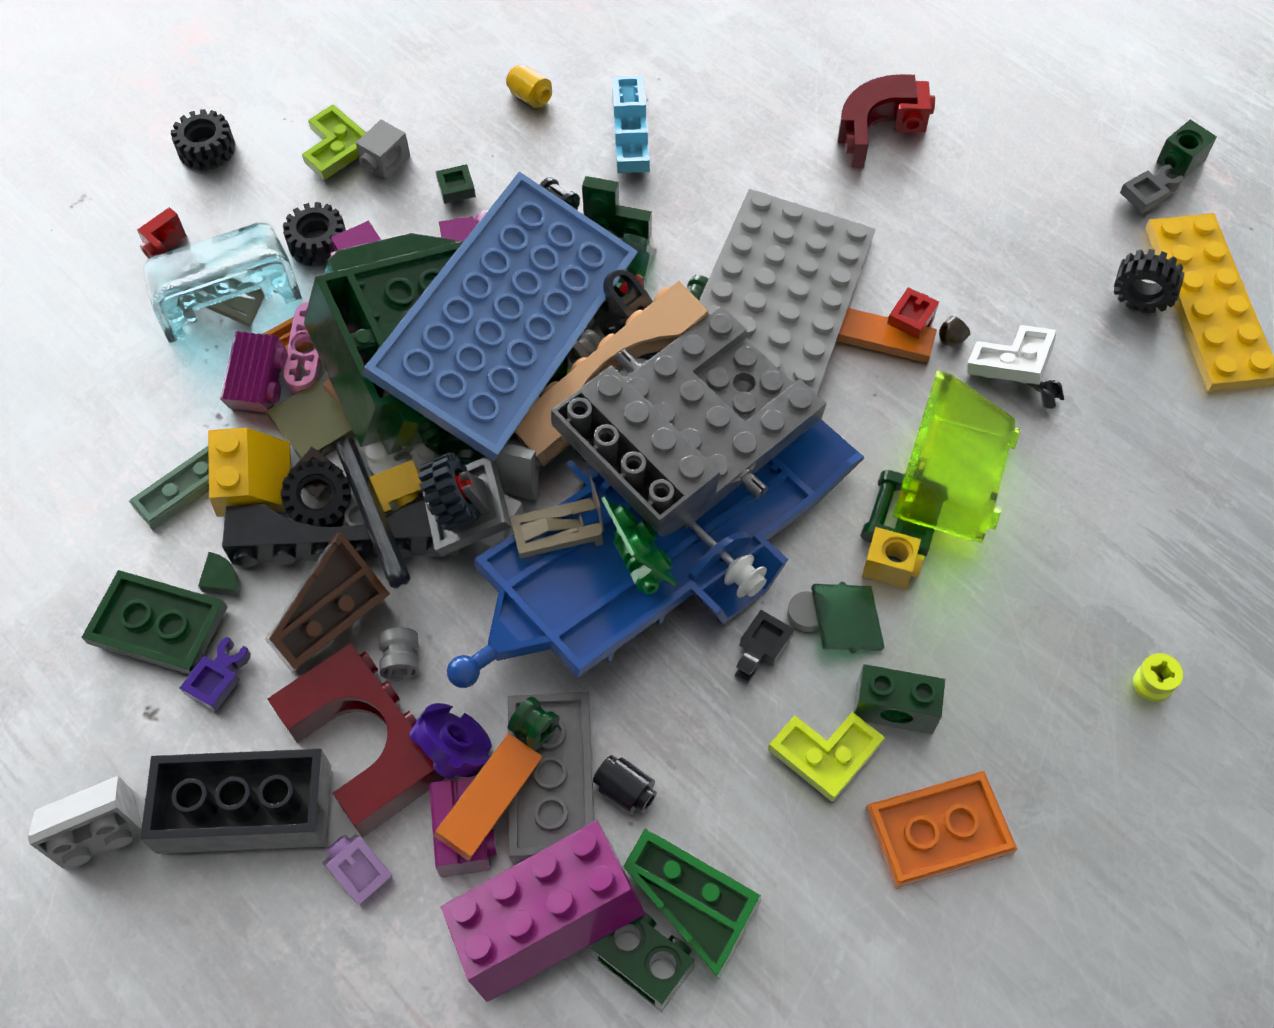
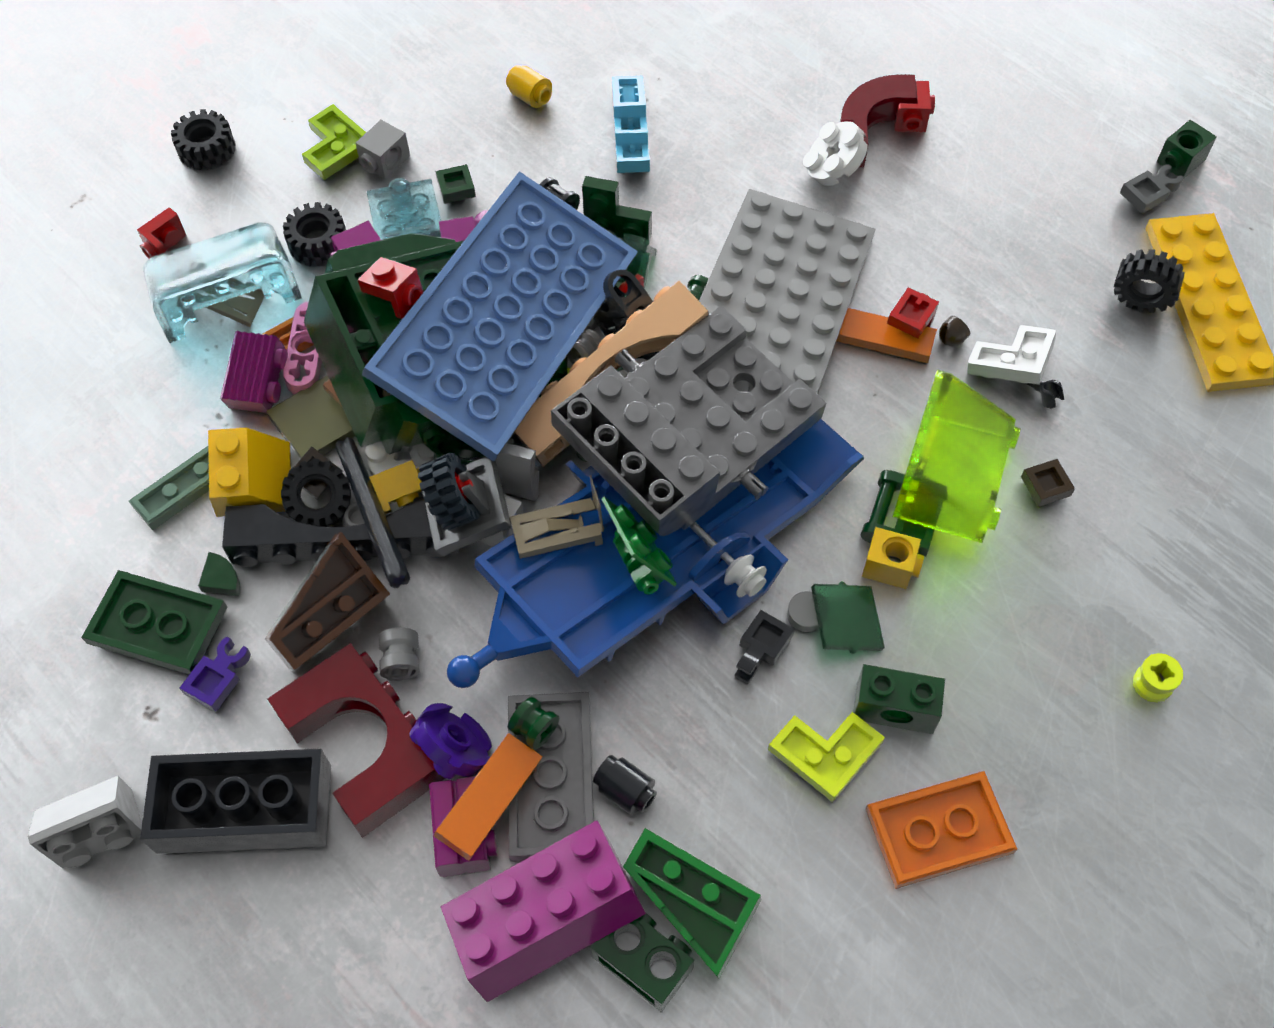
(355, 867): lavender bracket -> none
(393, 283): none -> red bracket
(403, 207): none -> clear light blue plate
(822, 159): none -> white plate
(1047, 482): none -> dark brown plate

